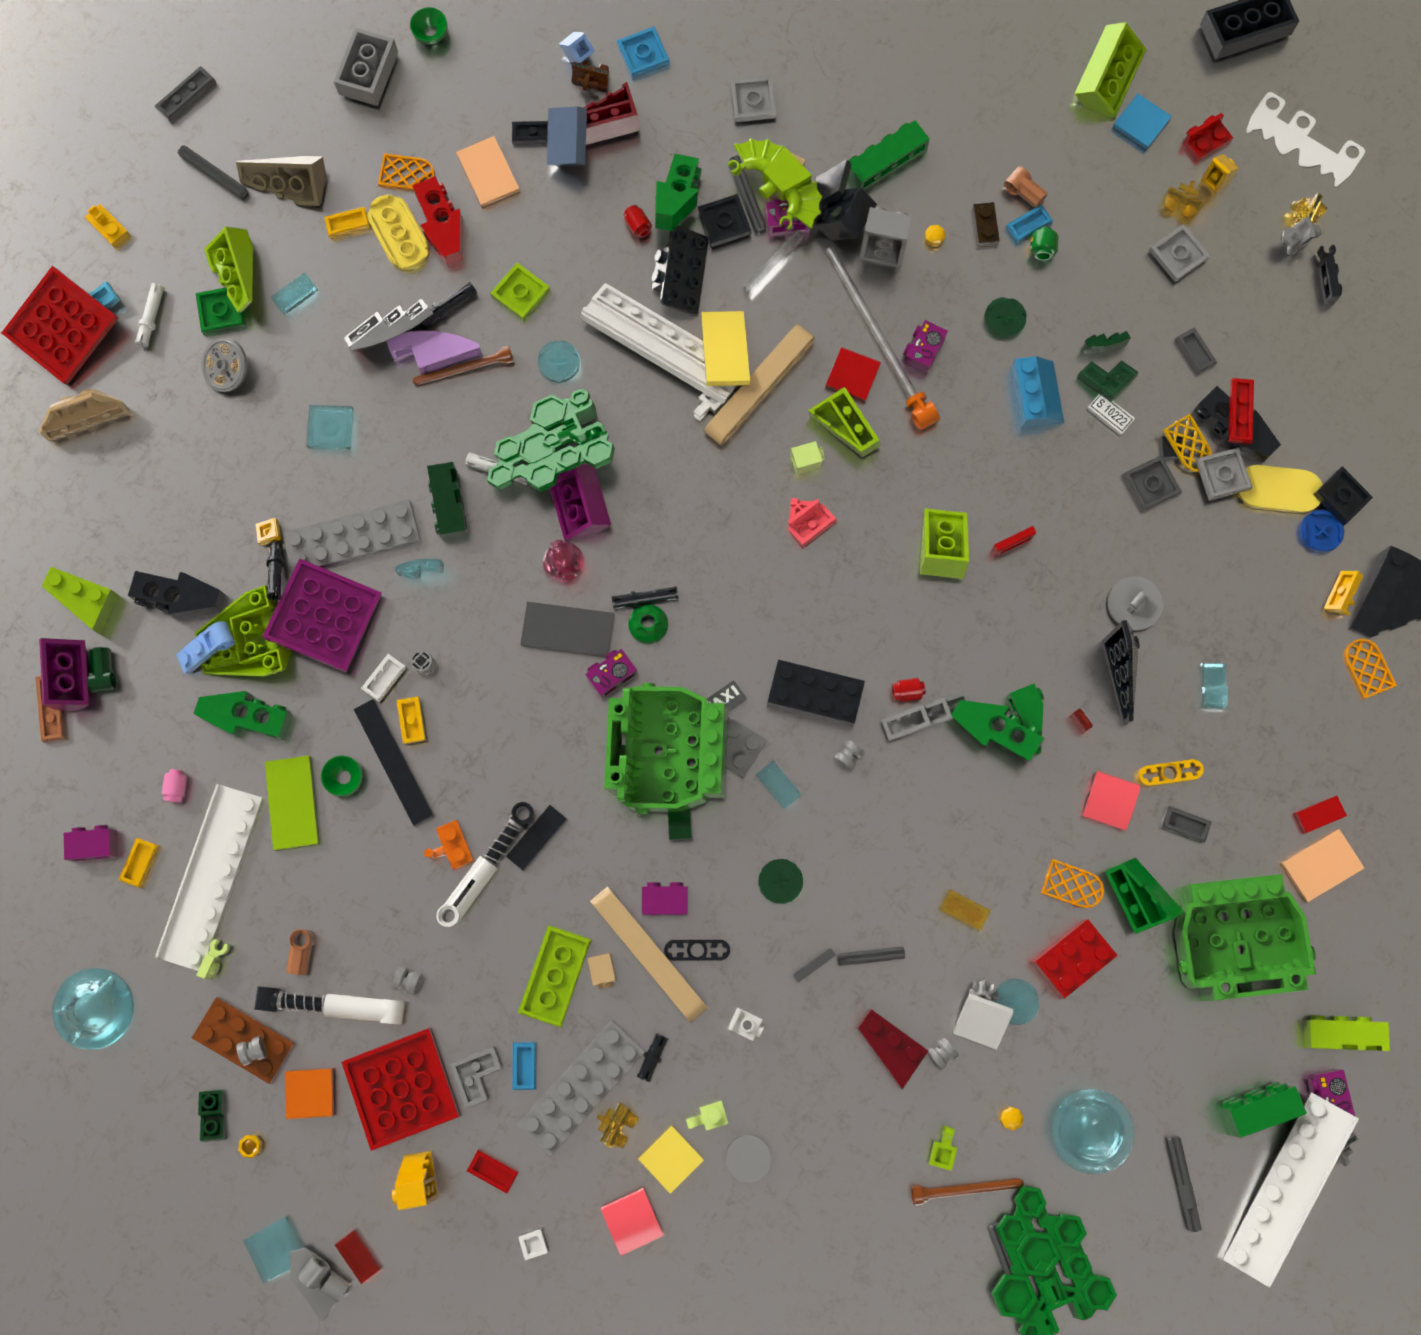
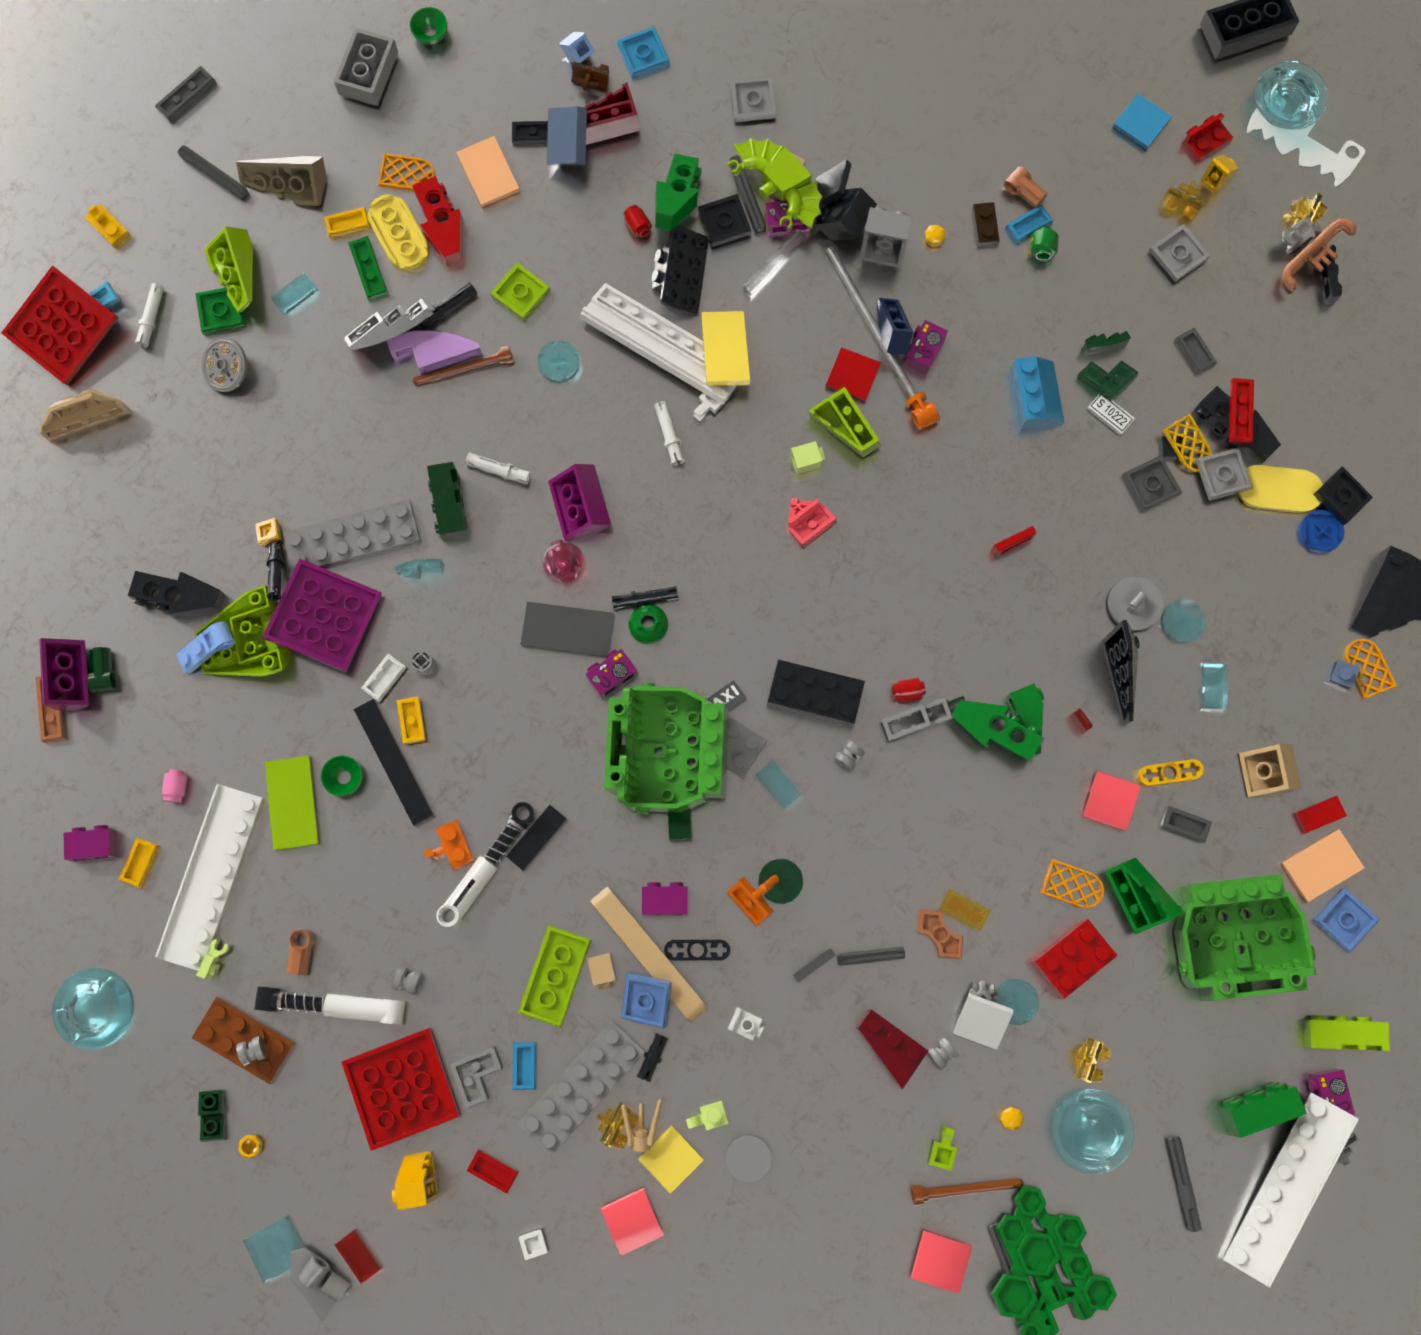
(83, 598): lime wedge -> none
(224, 711): green brick -> none
(309, 1093): orange tile -> none
(329, 427): clear light blue tile -> none
(368, 268): none -> green tile
(539, 446): piece -> none
(641, 1140): none -> tan plant
(646, 1000): none -> medium blue tile
(671, 442): none -> white pin
(751, 900): none -> orange plate
(761, 383): tan beam -> none
(888, 155): green brick -> none
(894, 327): none -> dark blue slope
(933, 925): none -> nougat tile
(941, 1261): none -> coral slope
(944, 543): lime slope -> none
(1005, 318): clear green tile -> none
(1088, 1058): none -> clear yellow hips
(1111, 70): lime slope -> none
(1183, 621): none -> clear light blue tile
(1270, 770): none -> tan slope
(1291, 95): none -> clear light blue piece
(1317, 251): none -> nougat piece
(1343, 592): yellow plate -> none
(1344, 674): none -> sand blue plate
(1346, 920): none -> medium blue tile

